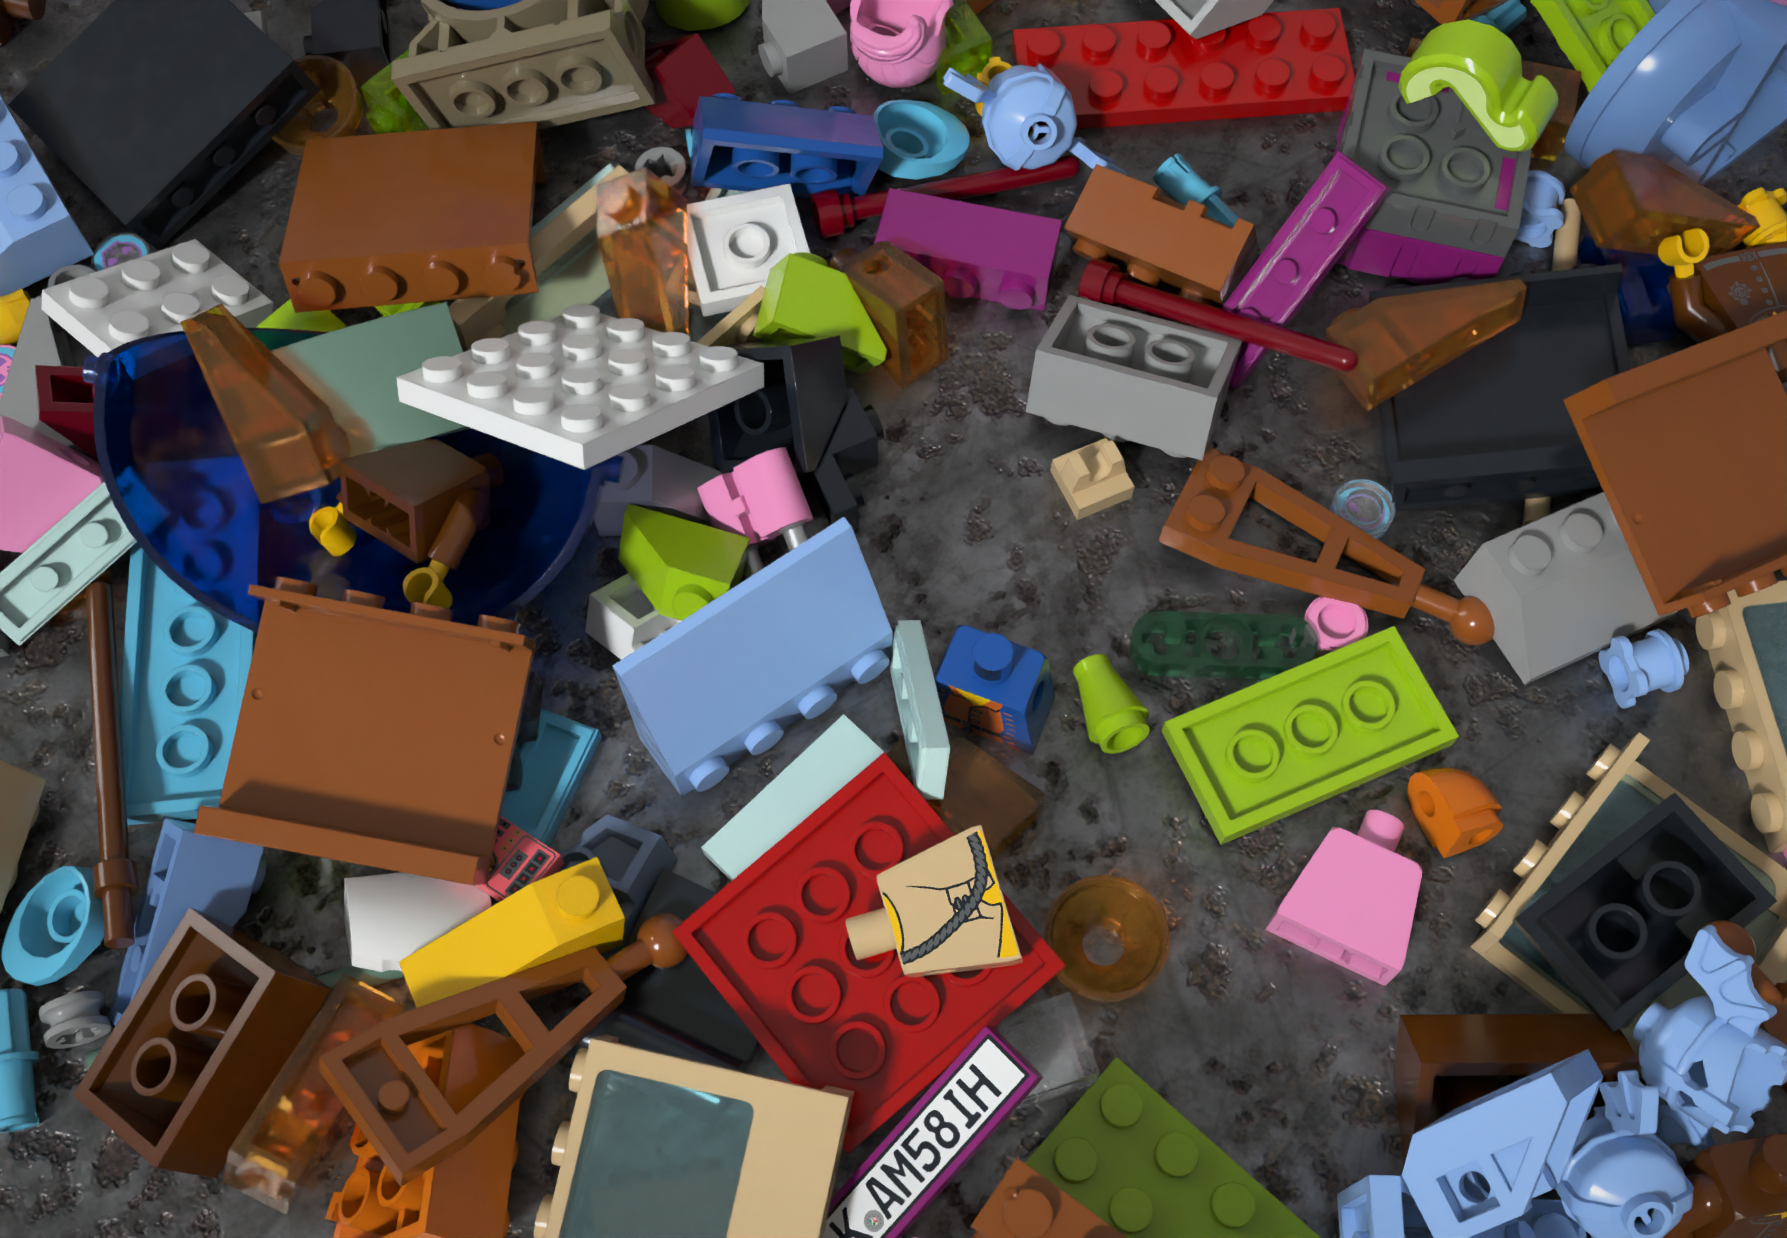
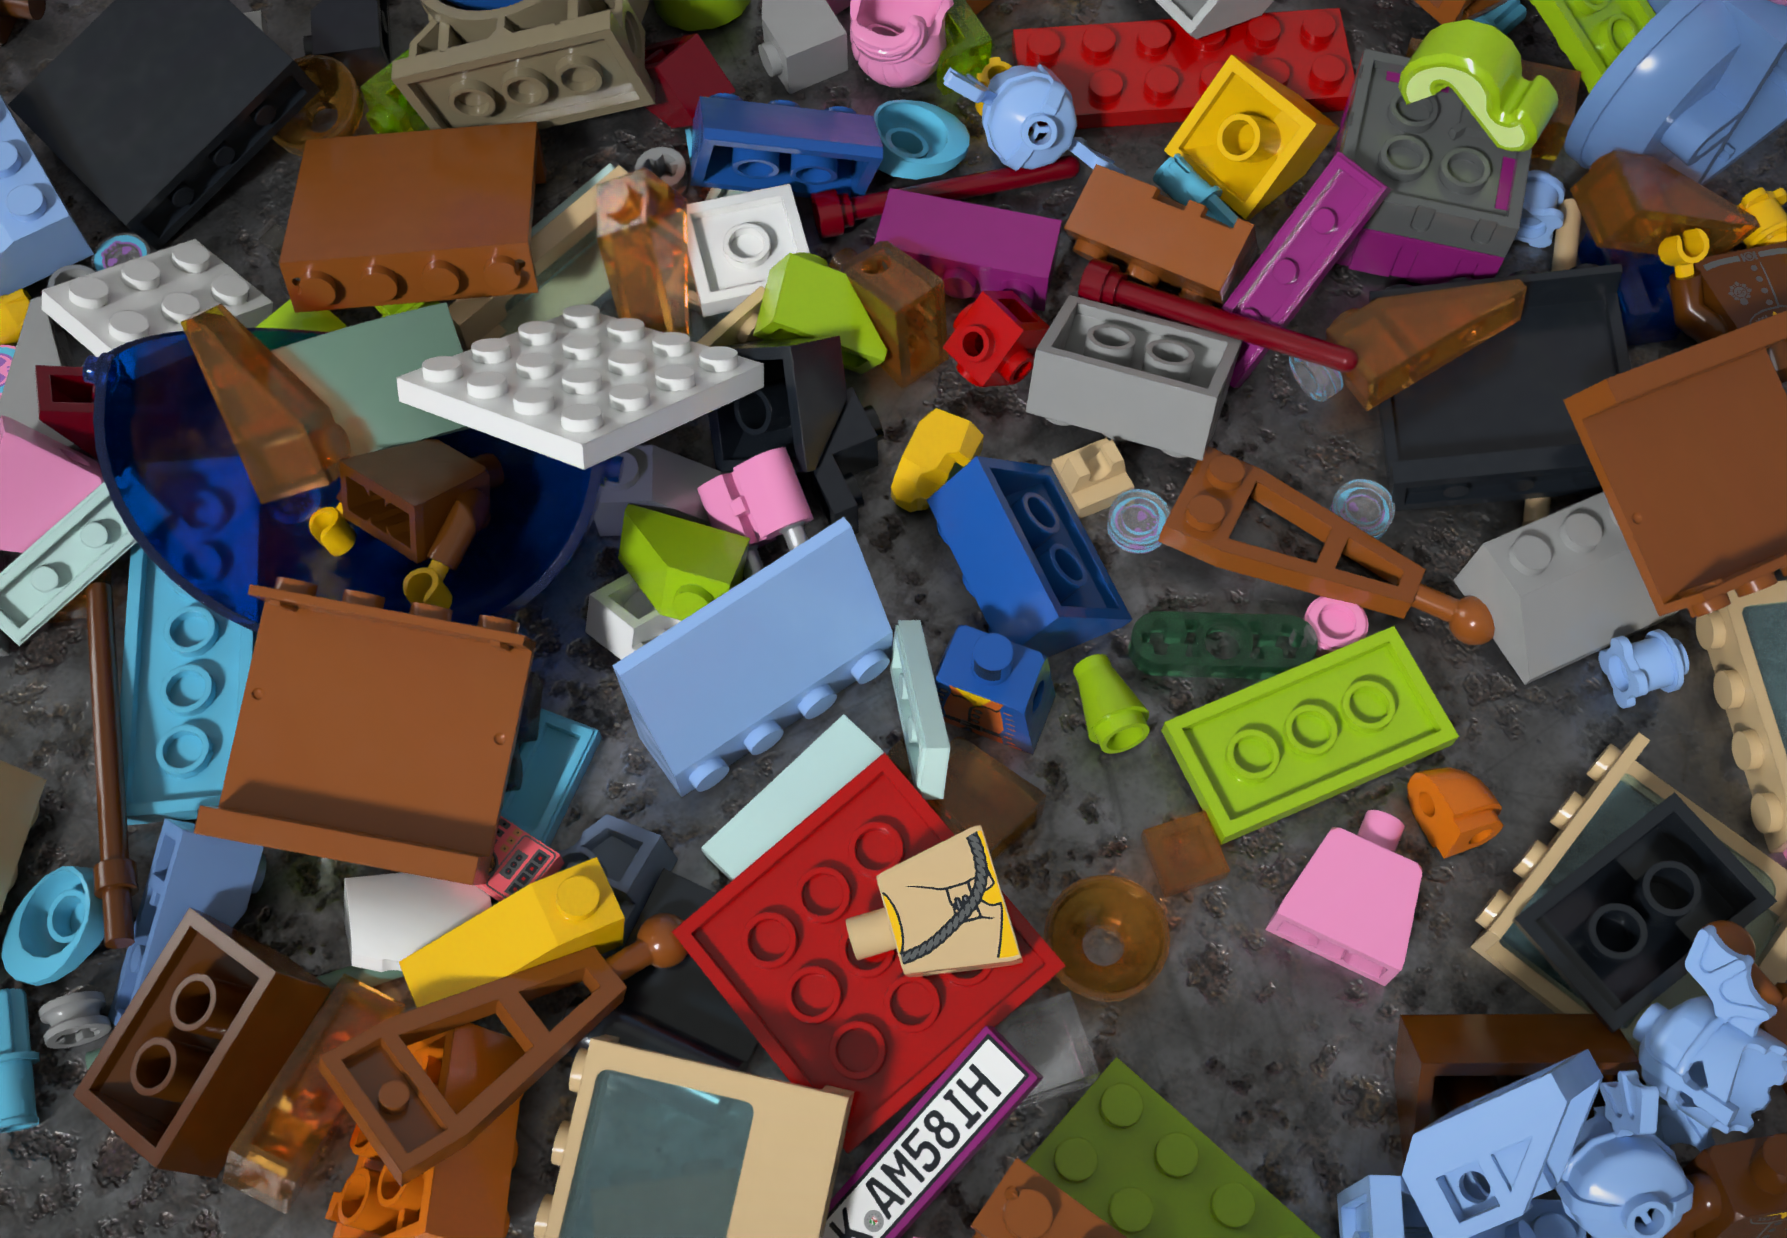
(933, 456): none -> yellow rock
(995, 339): none -> red brick
(1026, 555): none -> blue slope
(1137, 520): none -> clear tile
(1185, 853): none -> clear orange tile
(1251, 137): none -> yellow slope
(1316, 380): none -> clear tile

